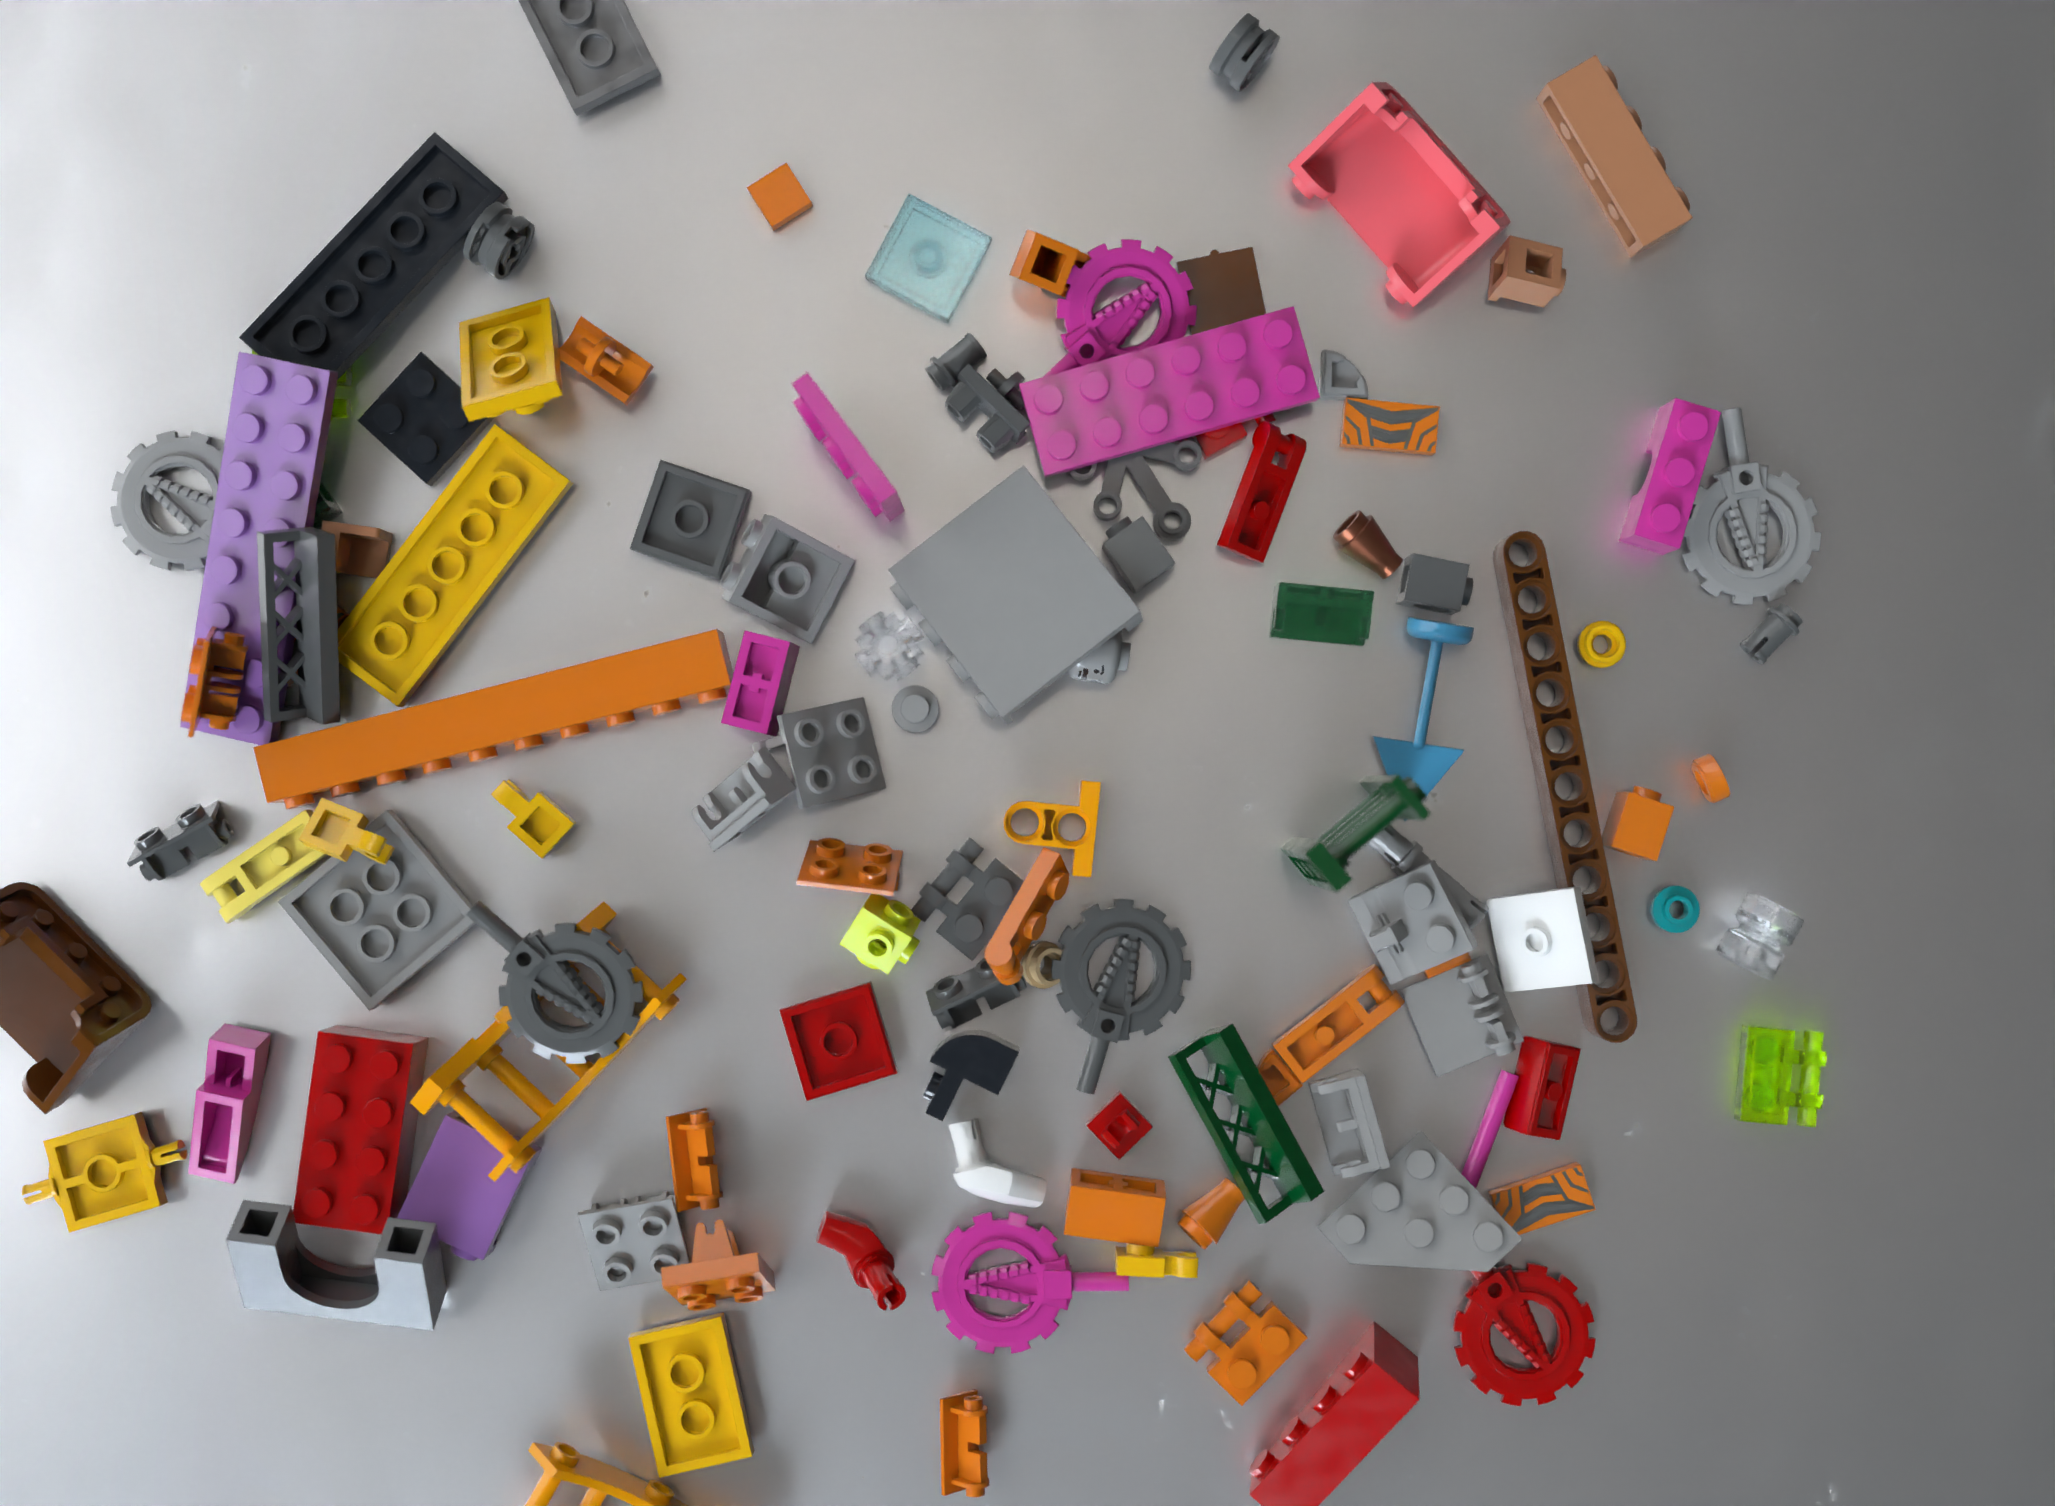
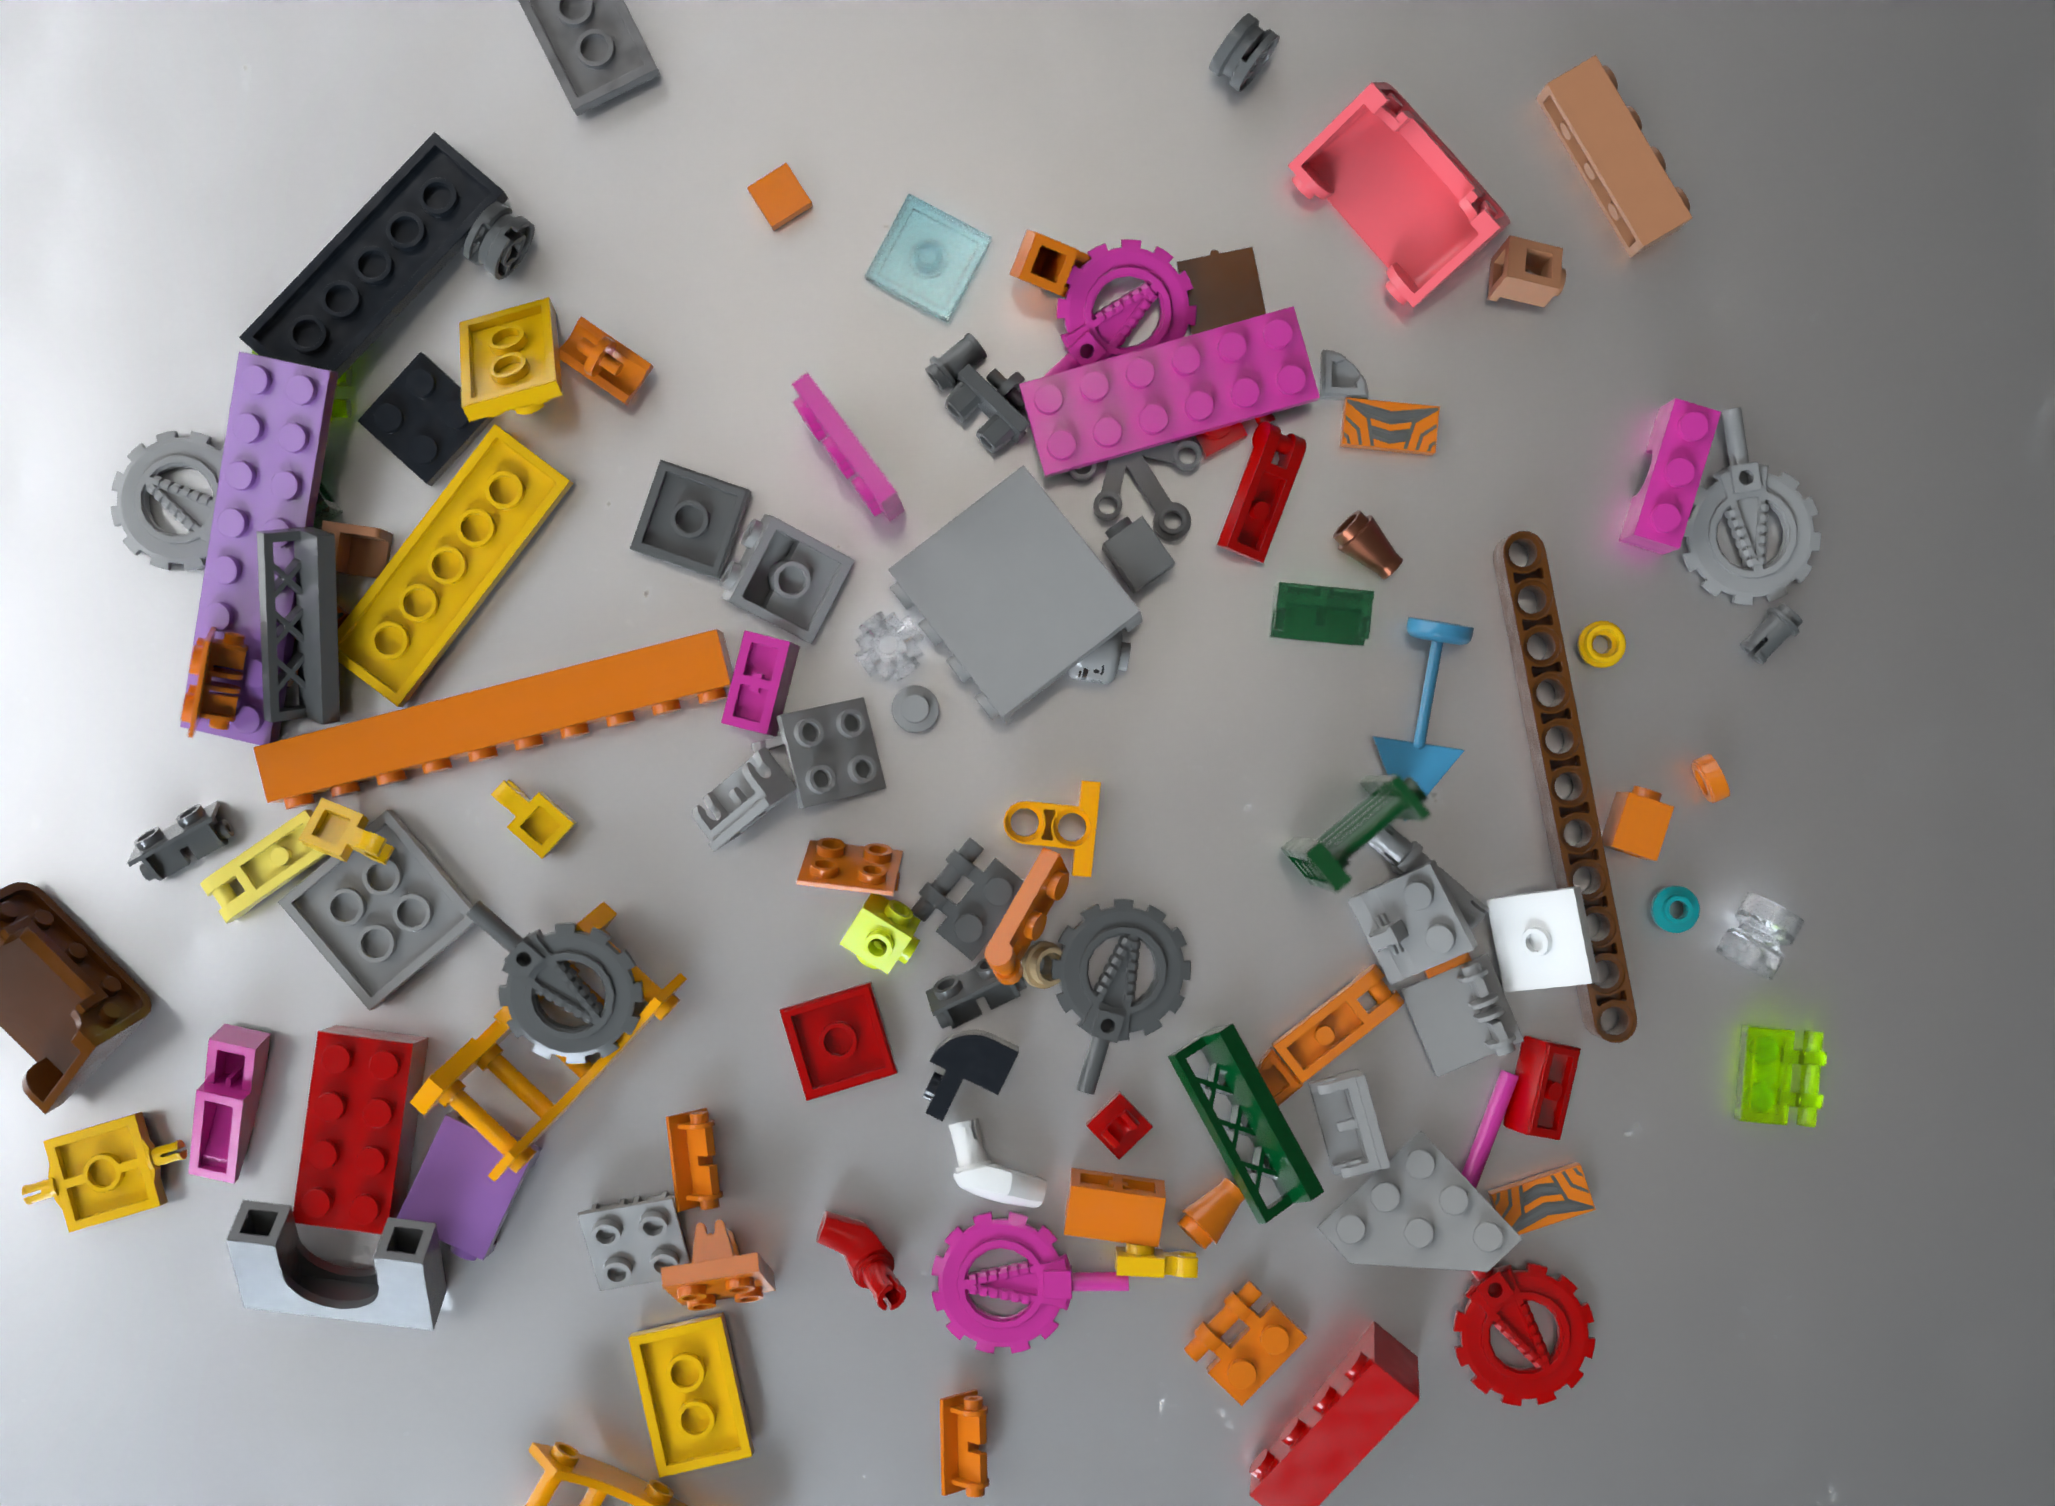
(1434, 584): dark grey brick -> none

